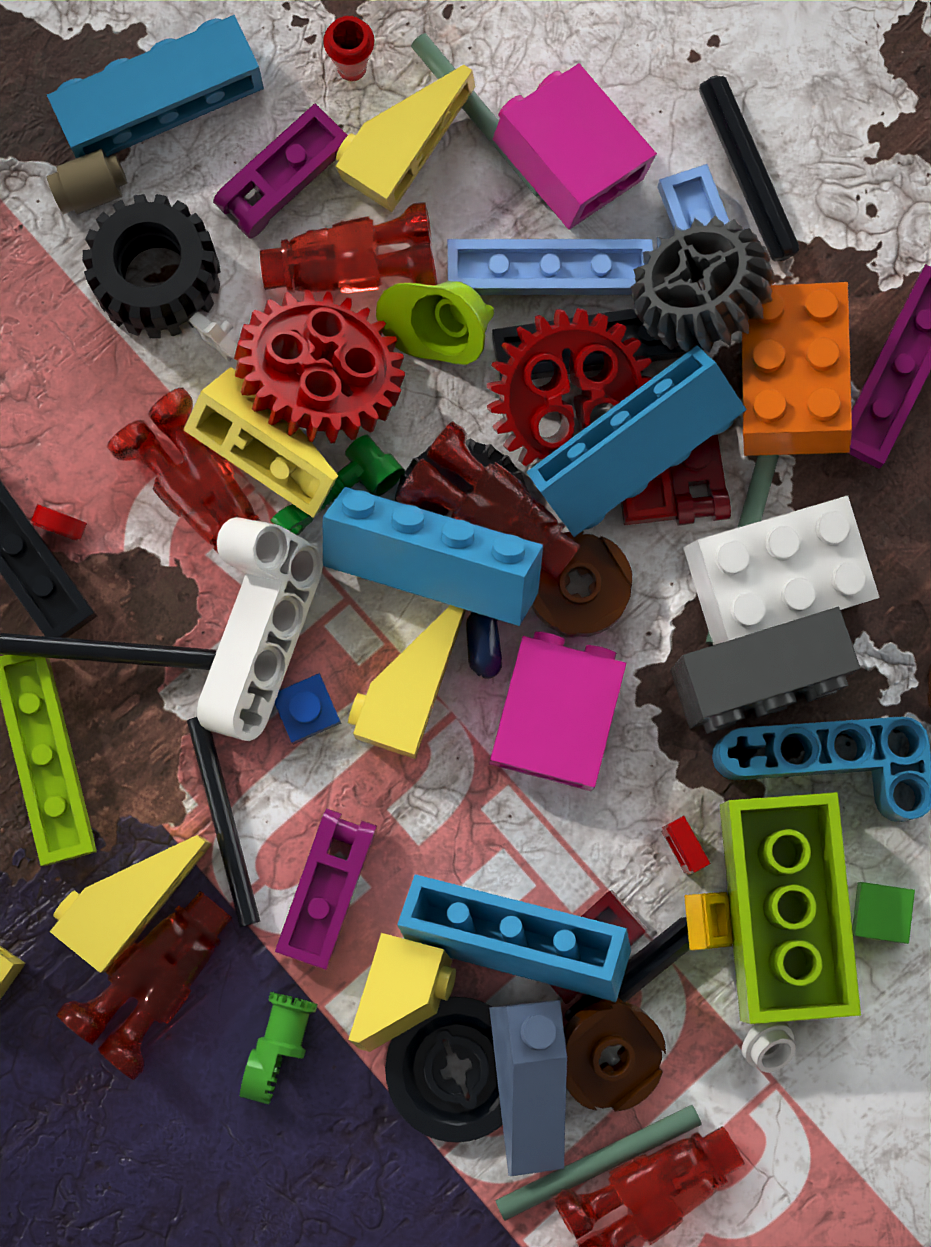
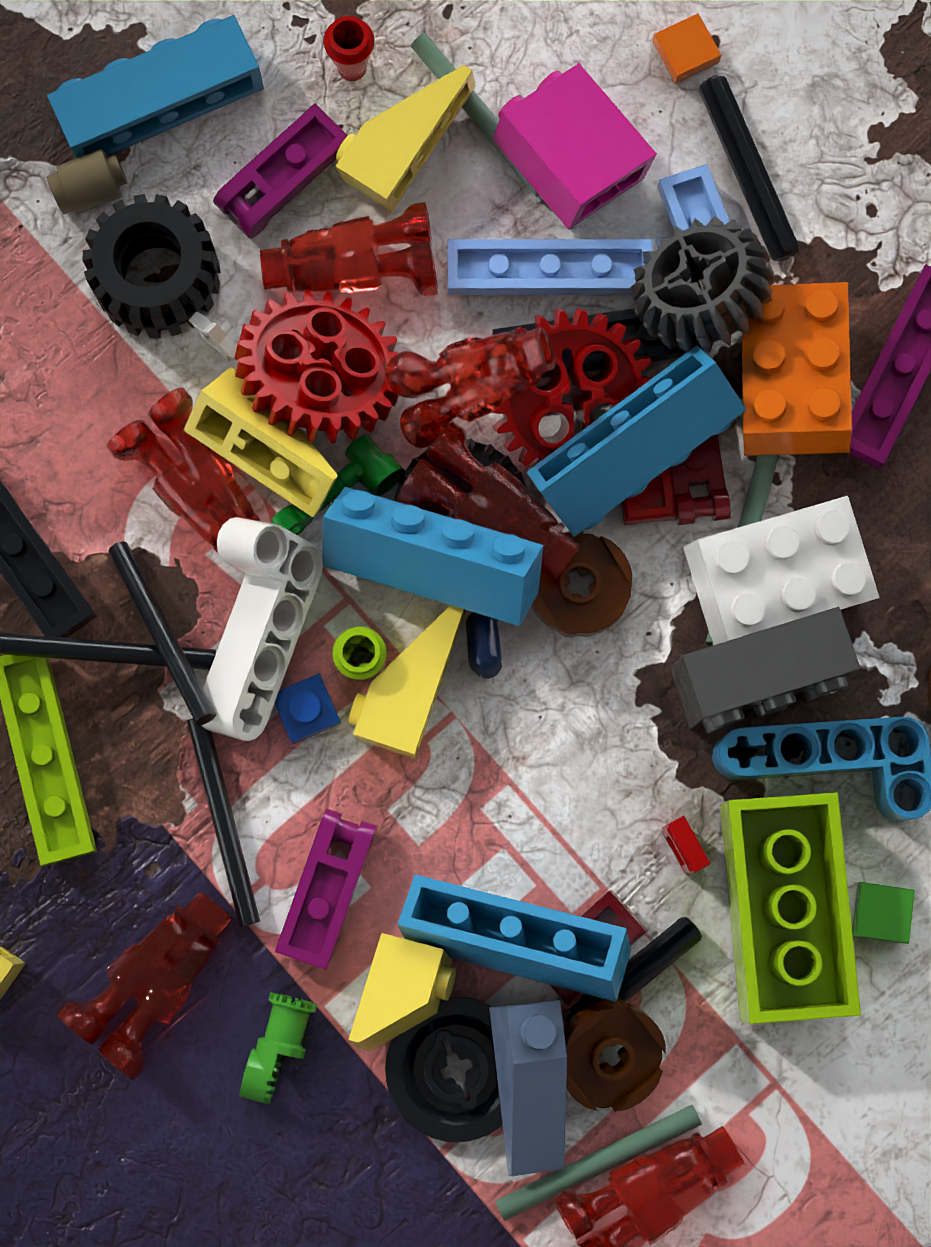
(58, 523): red tile -> none
(118, 908): light yellow slope -> none
(162, 633): none -> black bar
(354, 641): none -> lime cone
(436, 321): lime piece -> none
(480, 377): none -> clear red piece
(558, 711): dark pink brick -> none
(686, 48): none -> orange tile
(708, 920): yellow tile -> none
(769, 1046): white plate -> none

